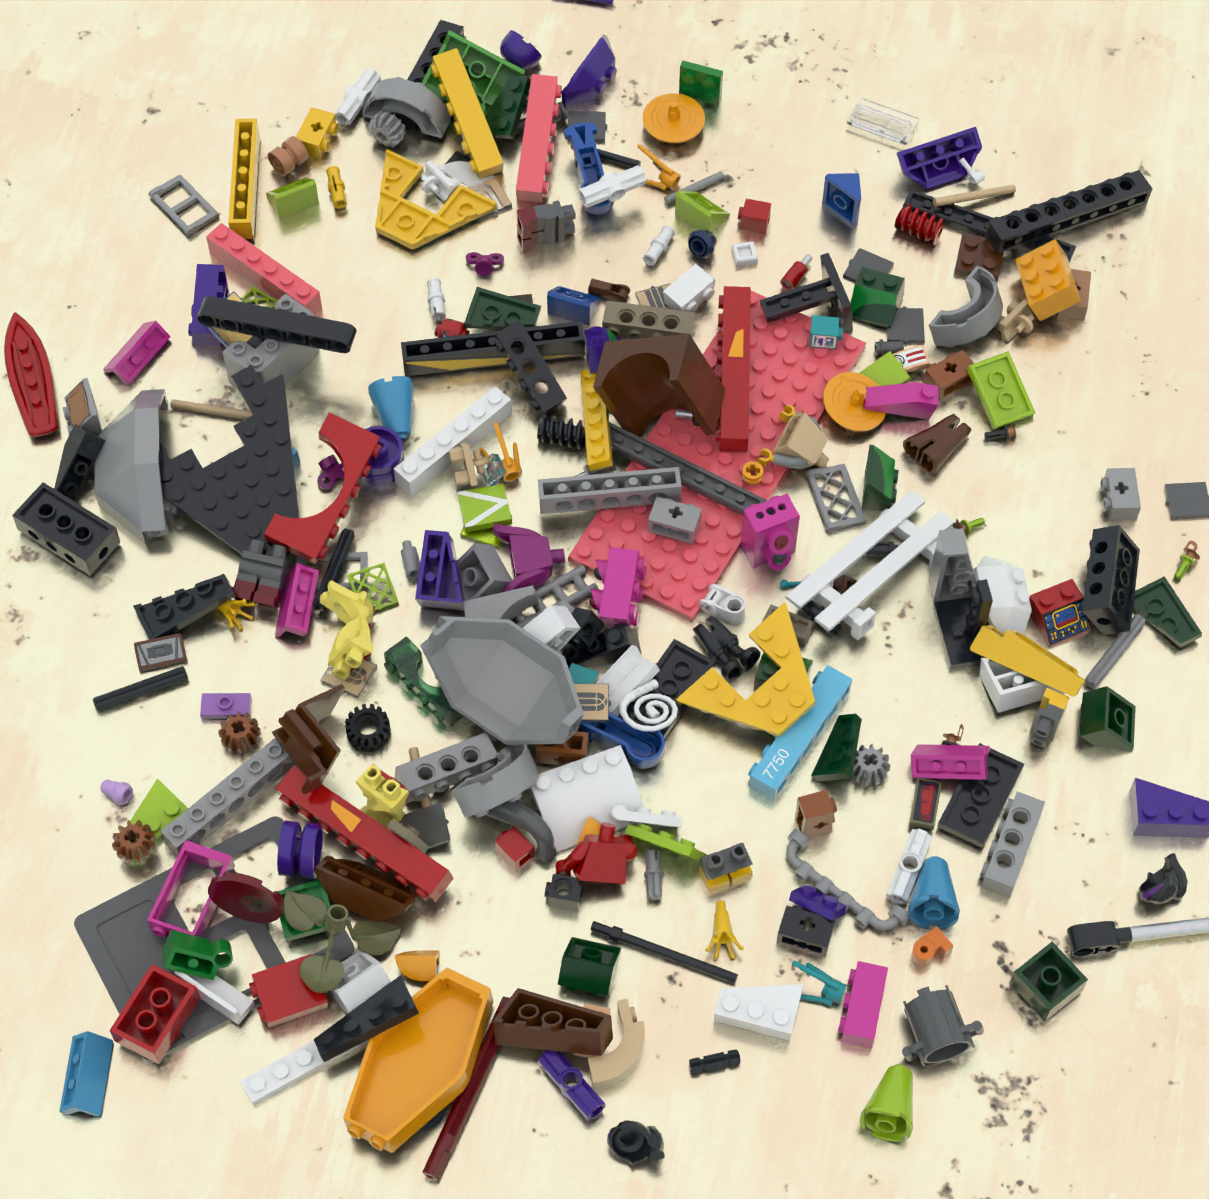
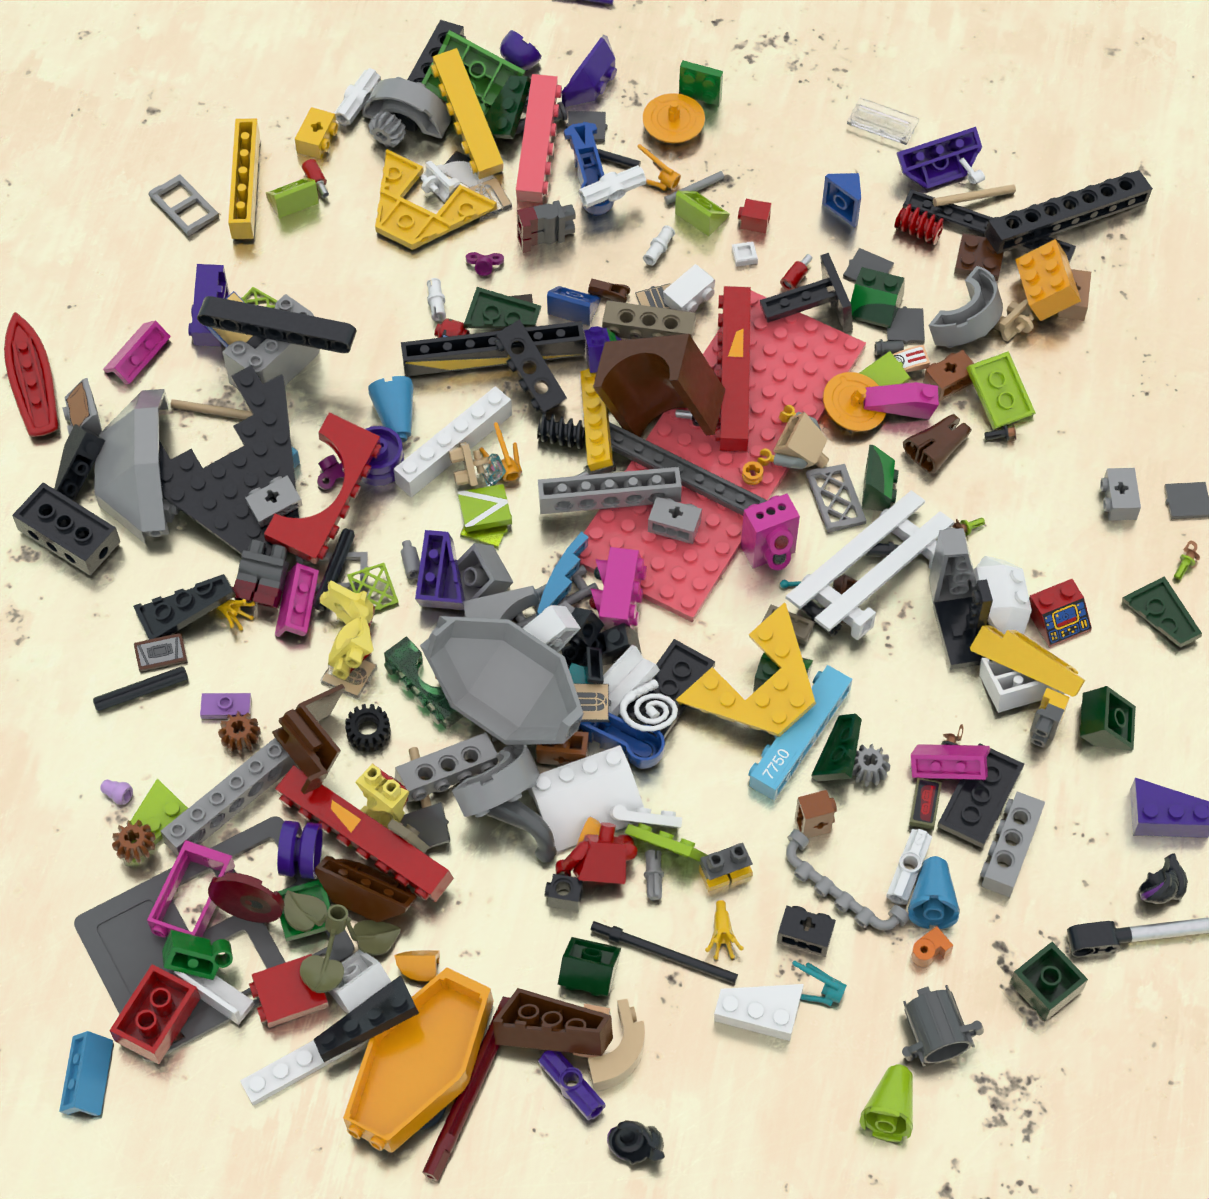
(261, 268): coral brick -> none
(280, 489): none -> light grey brick
(291, 154): nougat wheel -> none
(314, 172): none -> red piece
(338, 194): yellow pin -> none
(514, 848): red brick -> none
(529, 556): magenta torso -> none
(559, 582): none -> dark azure slope
(593, 665): none -> black piece
(702, 243): dark blue cone -> none
(714, 1061): black axle -> none
(720, 602): white piece -> none
(722, 639): black piece -> none
(818, 903): dark purple plate -> none
(825, 332): teal brick -> none
(863, 1004): dark pink brick -> none
(1111, 580): black brick -> none
(1114, 652): light grey axle -> none

